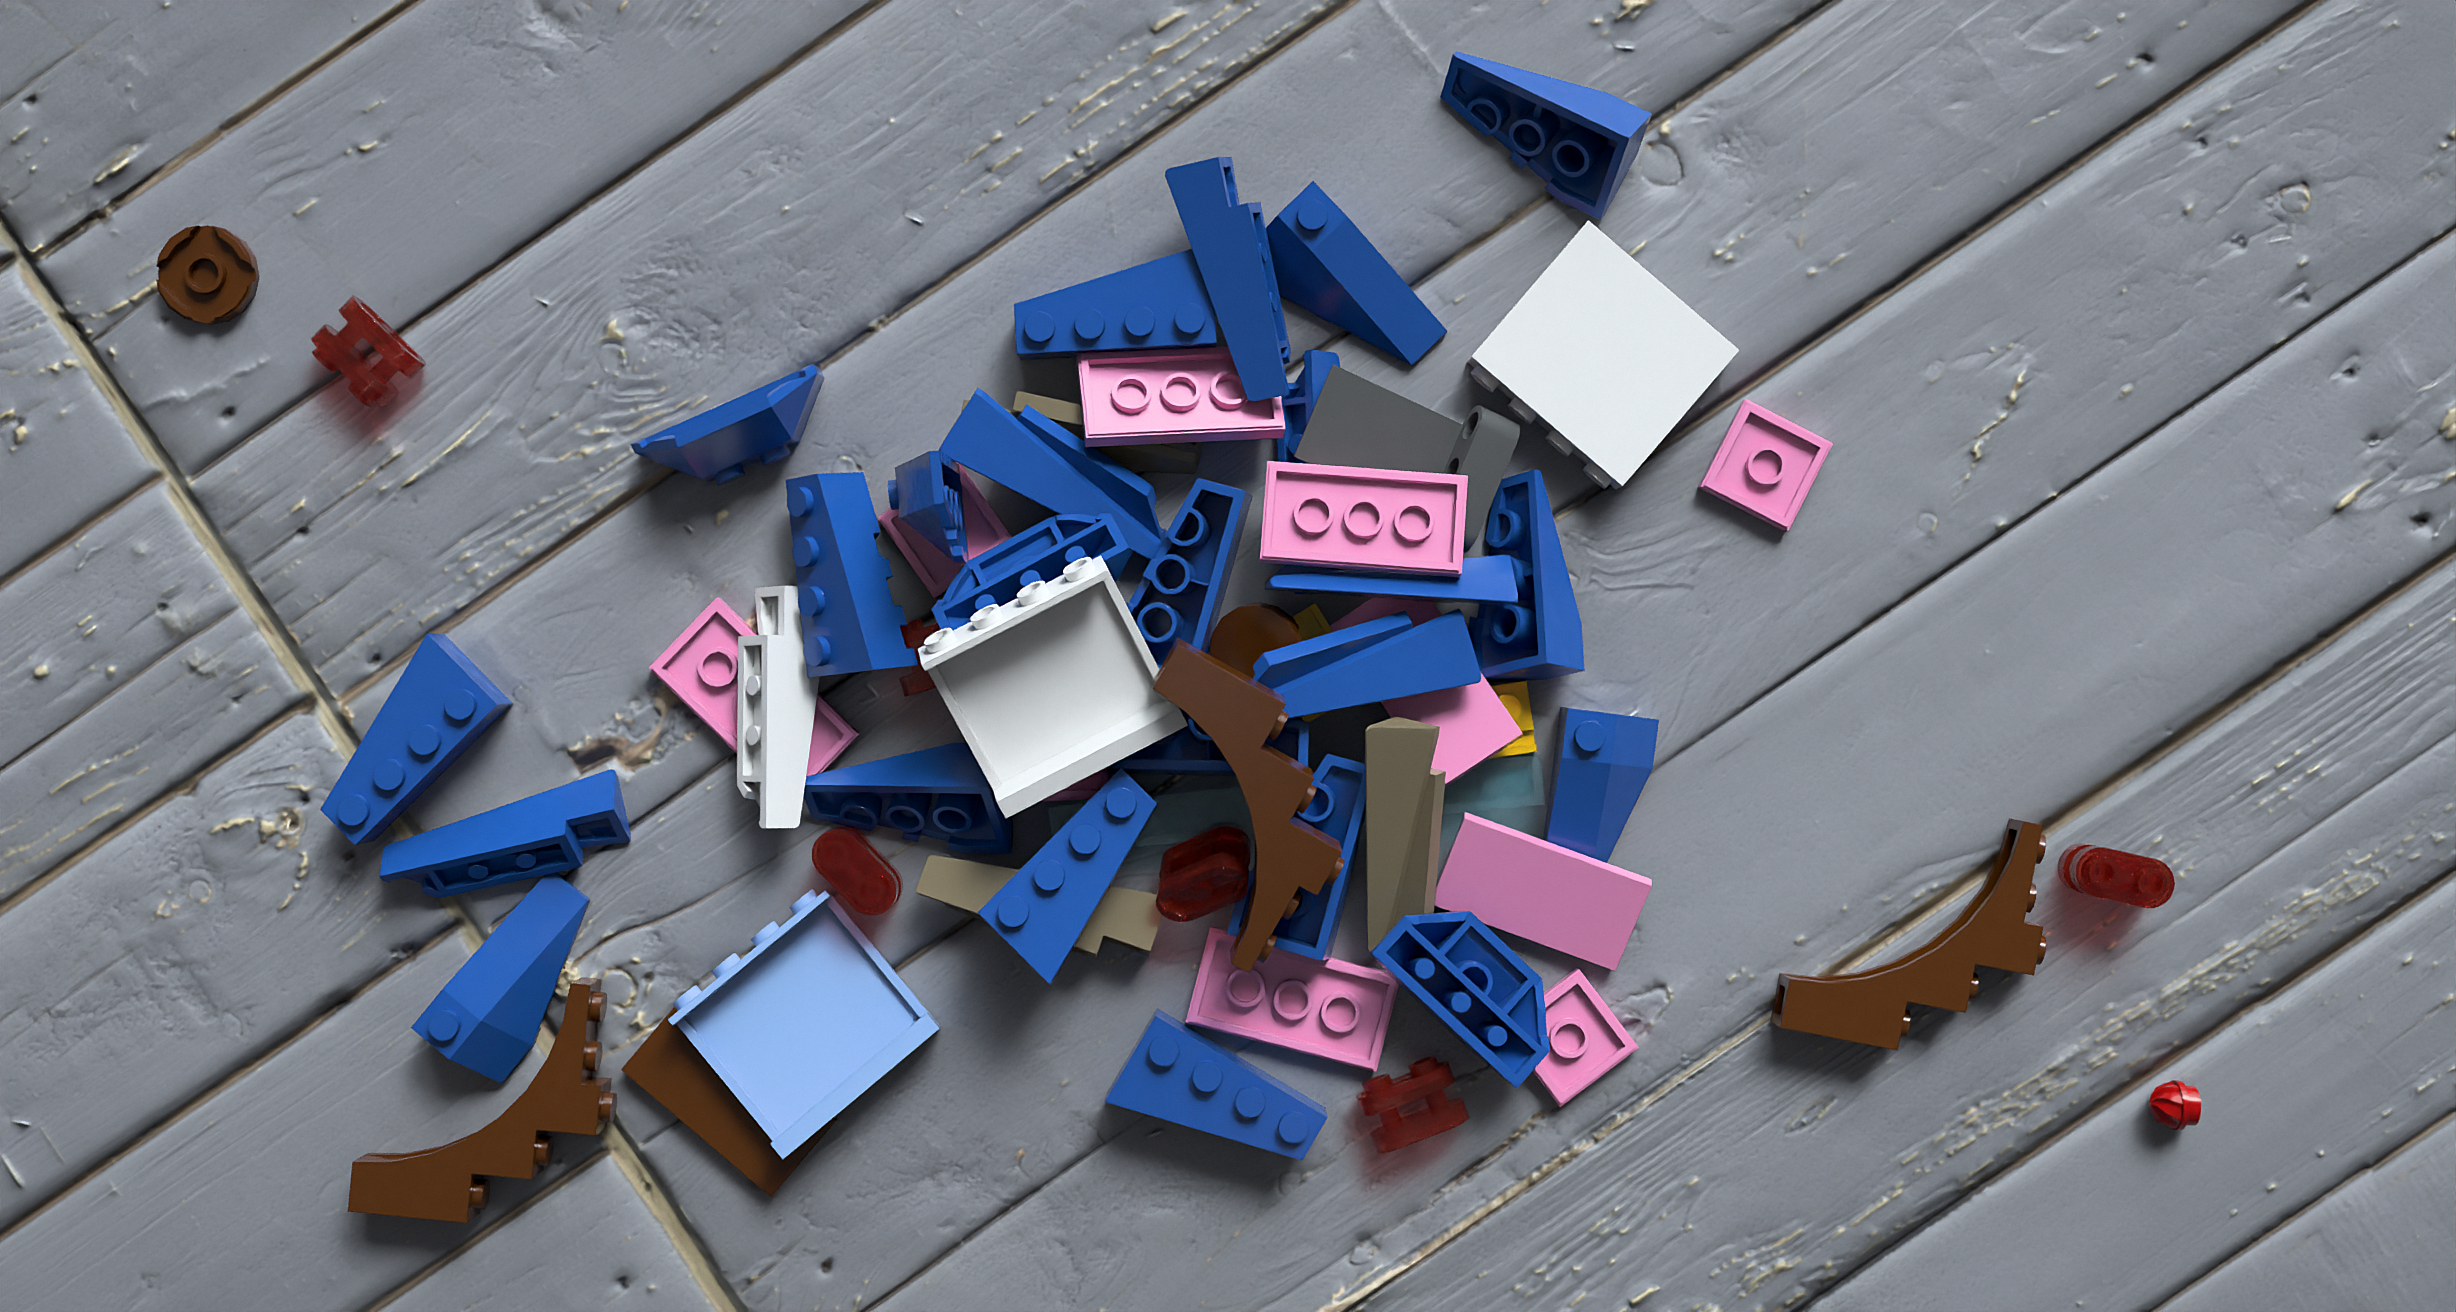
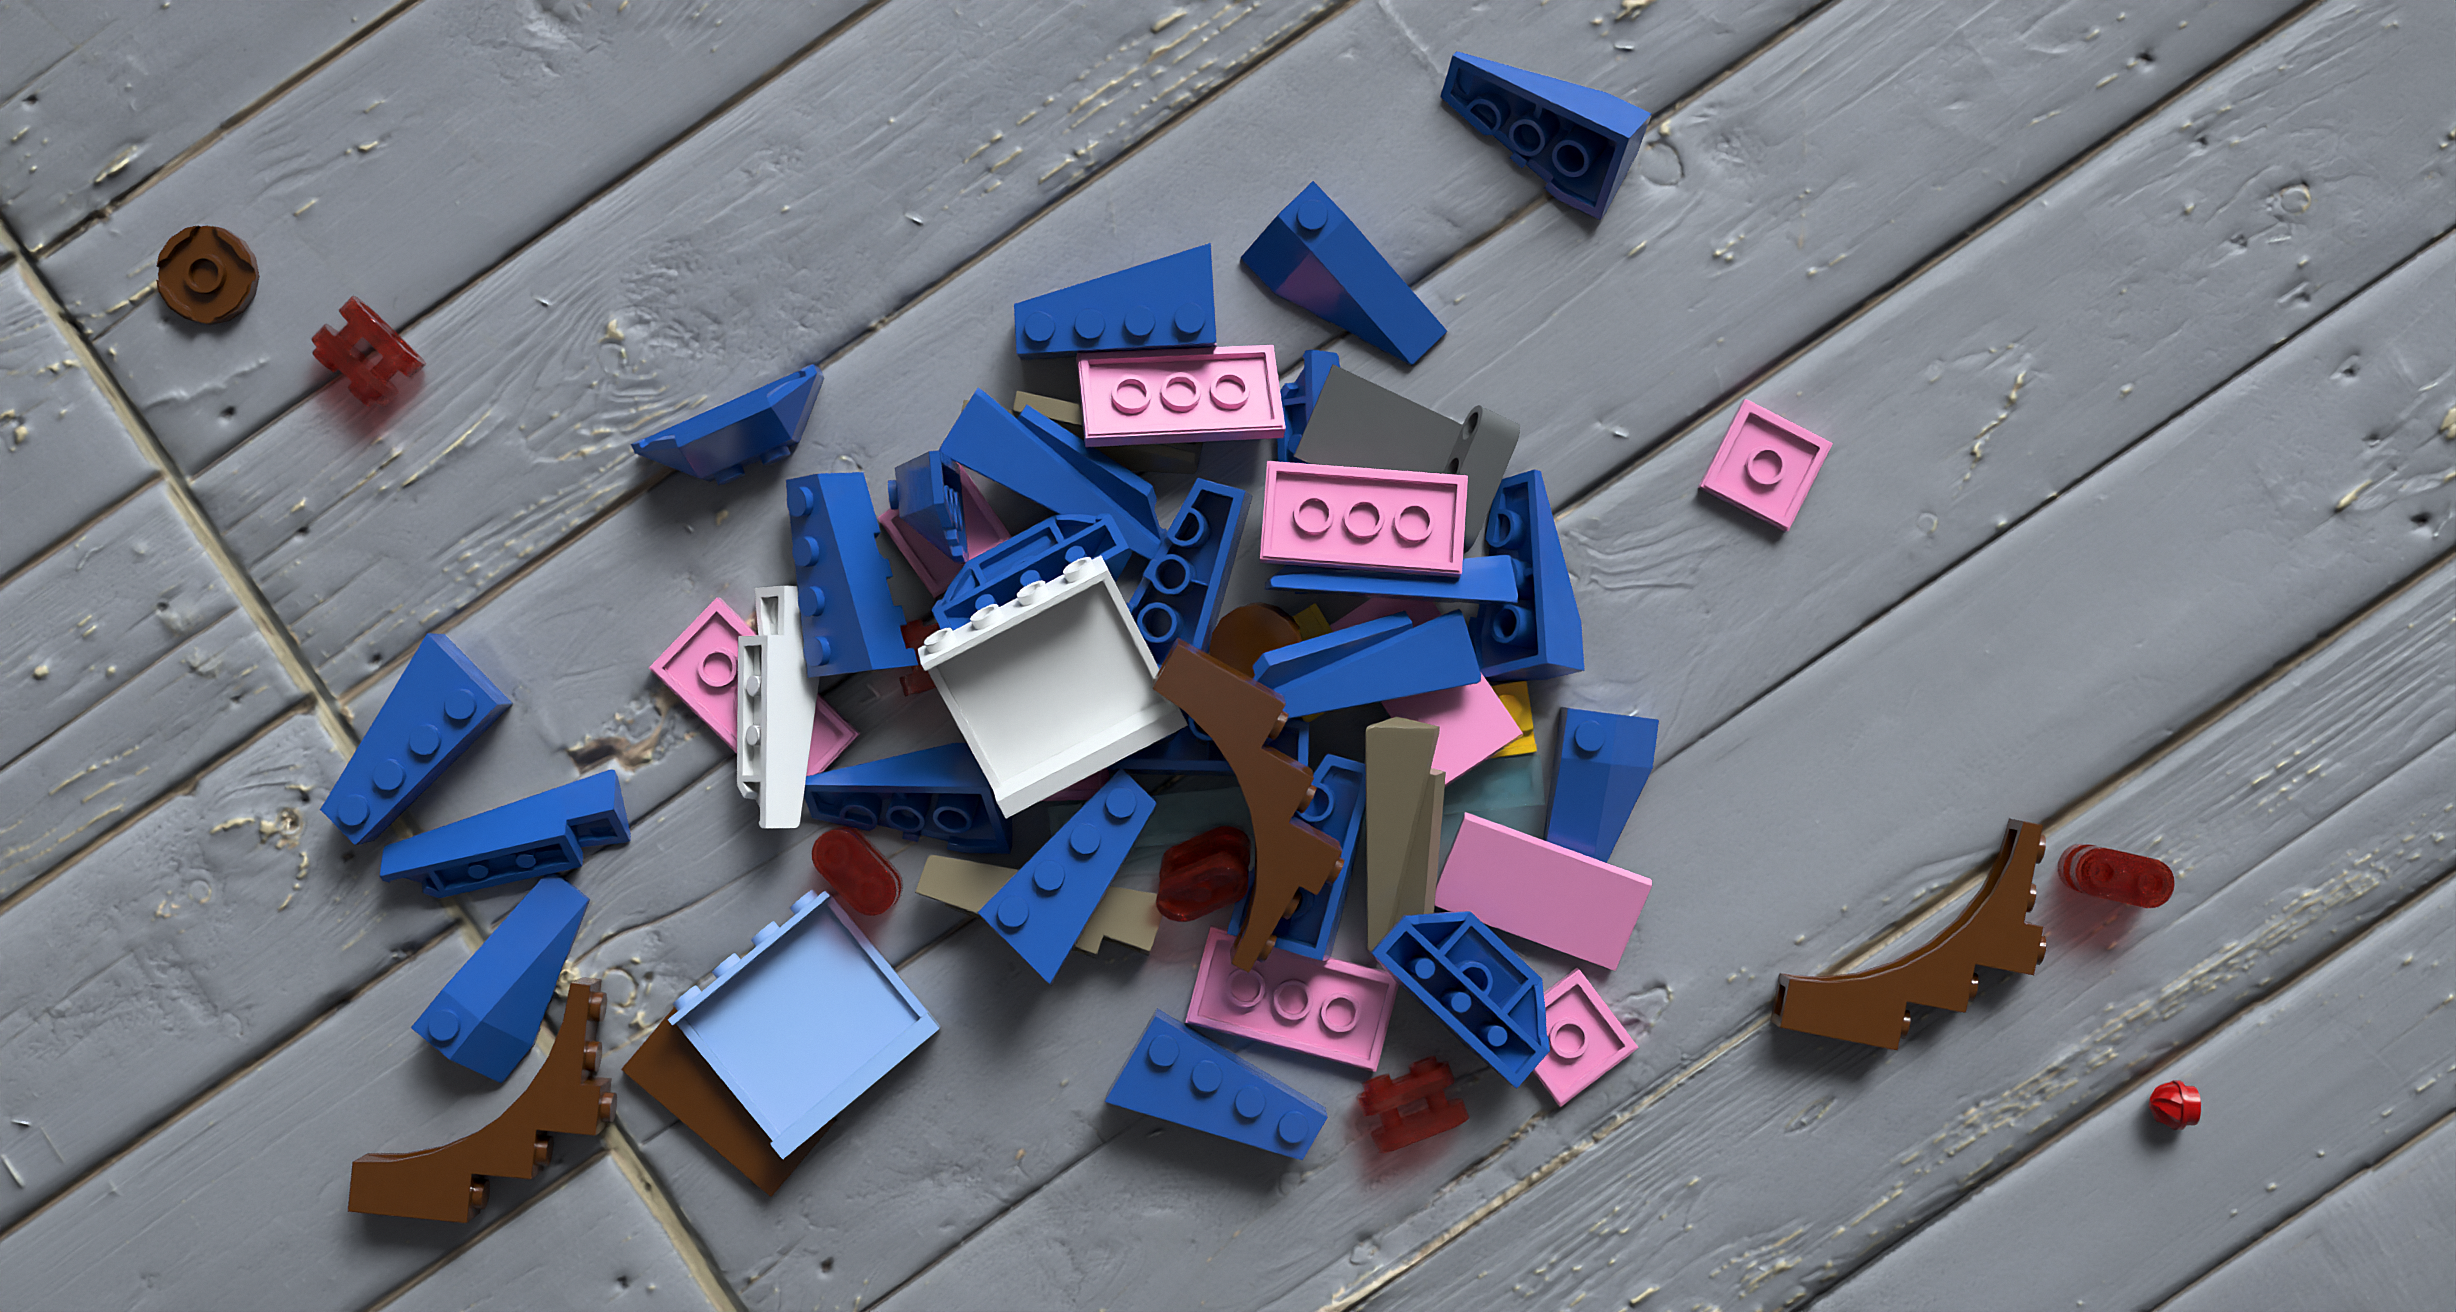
(1237, 271): blue wedge -> none
(1601, 357): white panel -> none

